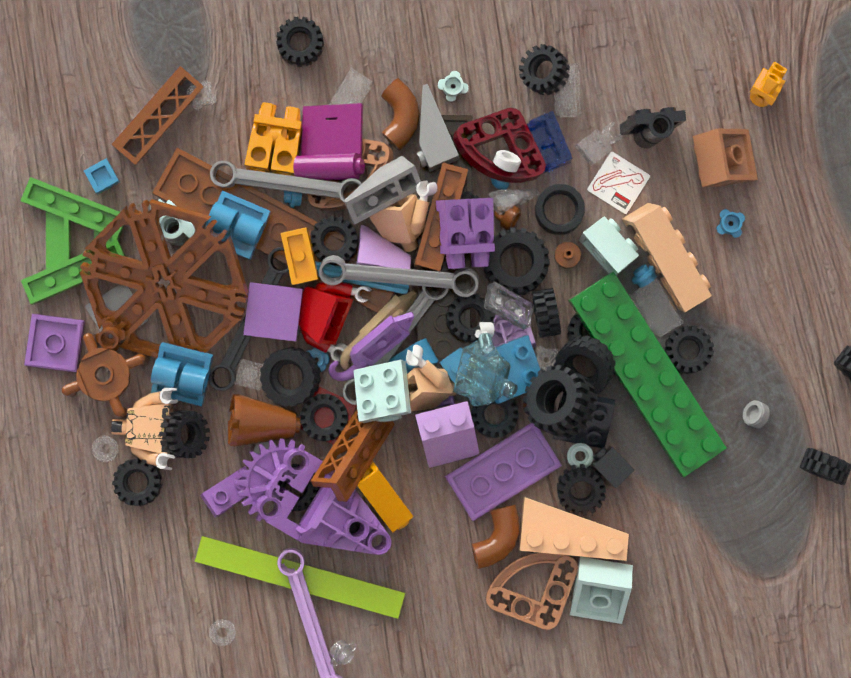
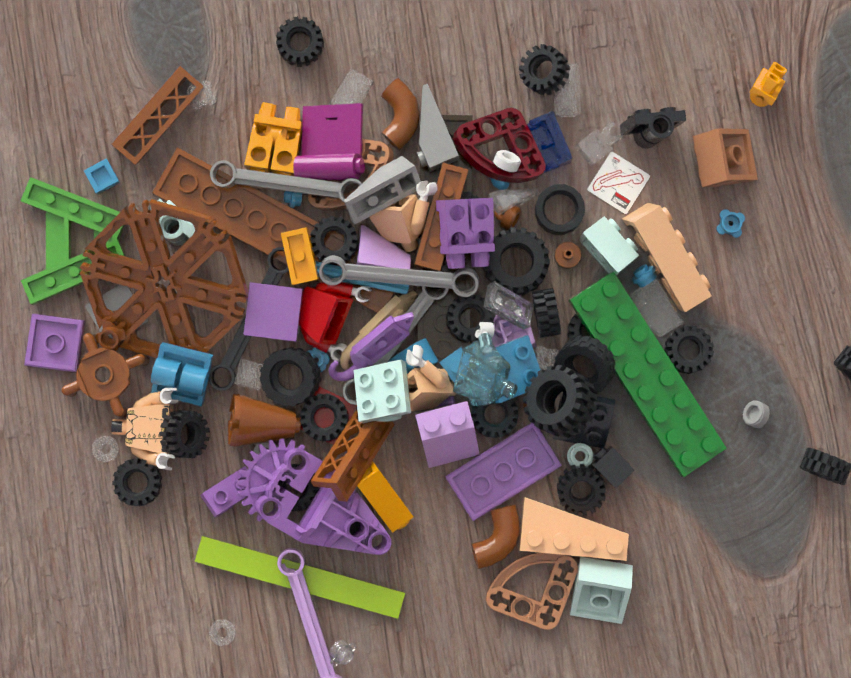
(241, 220): dark azure plate -> none
(445, 85): light aqua plate -> none

